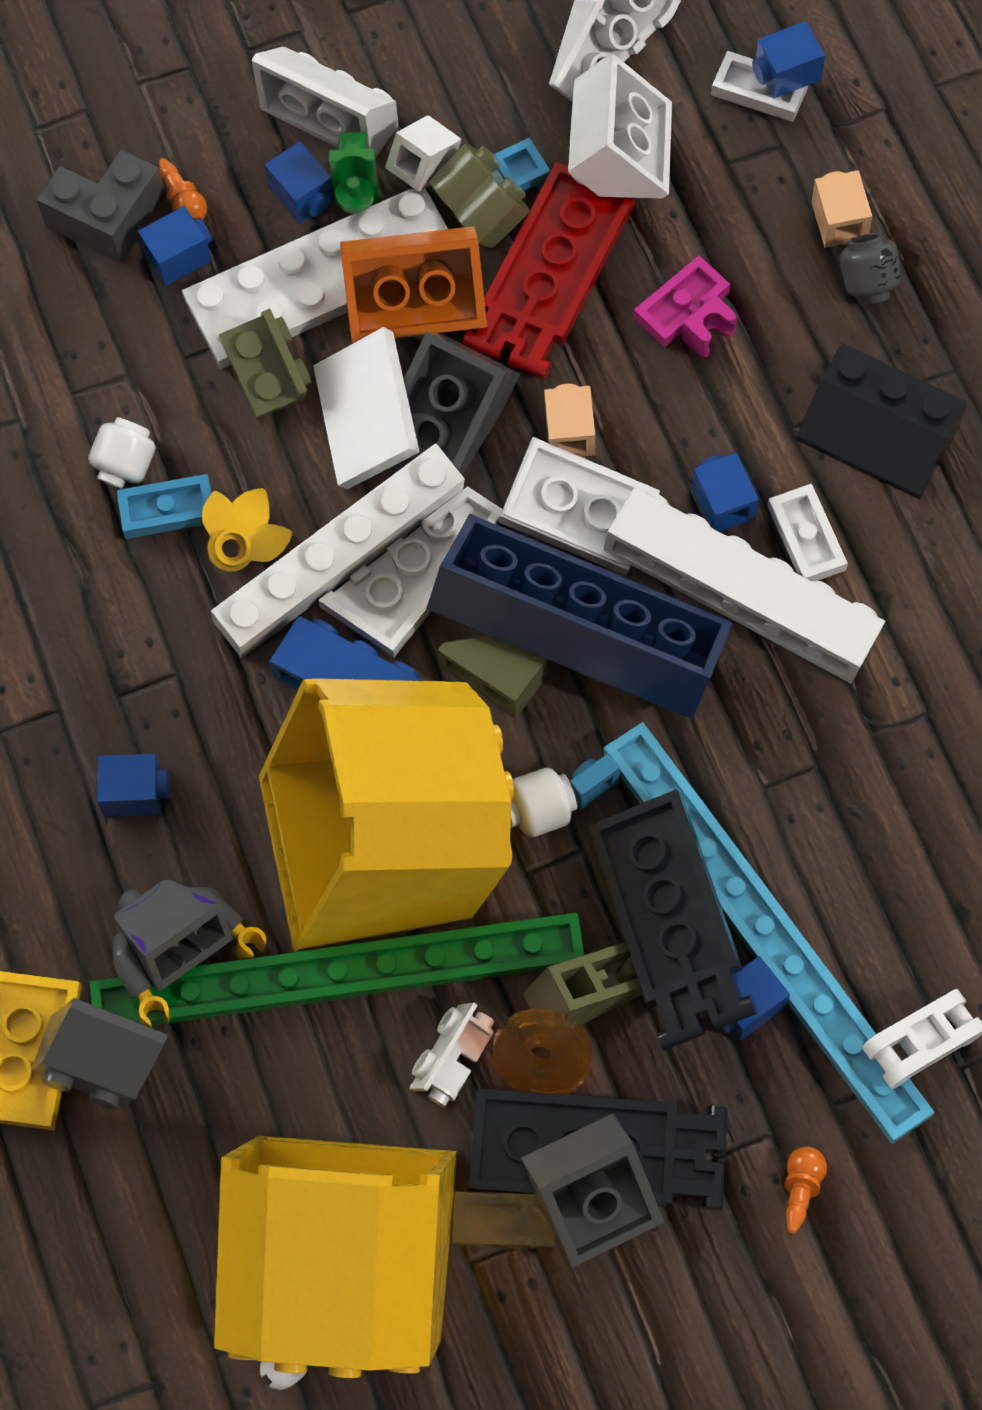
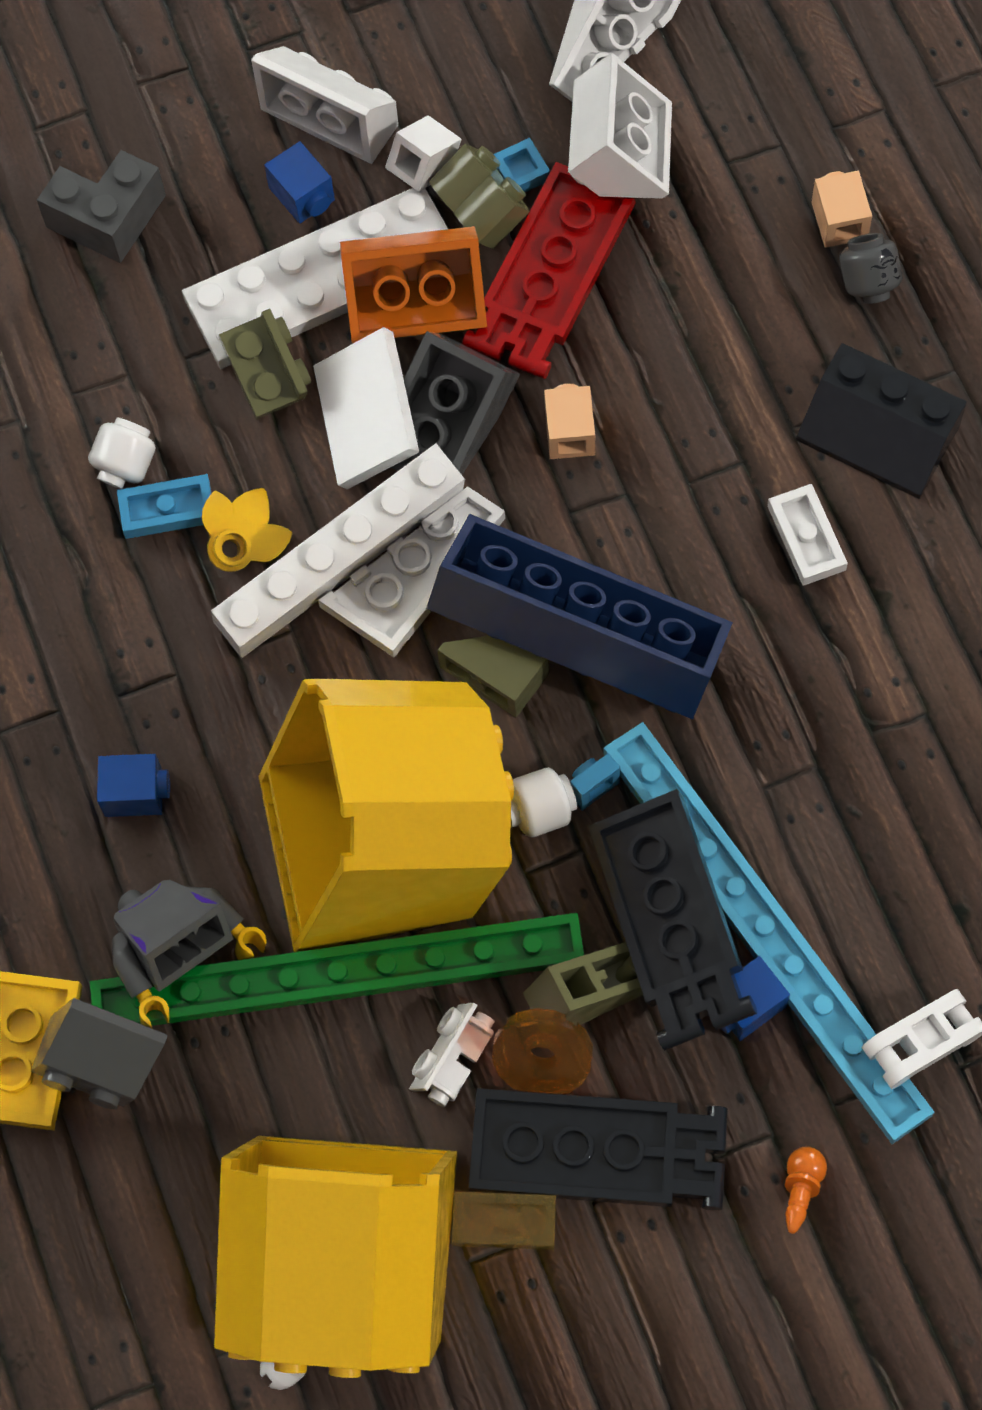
(176, 245): blue brick -> none
(182, 192): orange bar -> none
(318, 652): blue brick -> none
(354, 173): green hips -> none
(568, 502): white tile -> none
(593, 1189): dark grey slope -> none
(689, 307): dark pink plate -> none
(724, 492): blue brick -> none
(739, 85): white plate -> none
(743, 584): white brick -> none
(788, 60): blue brick -> none

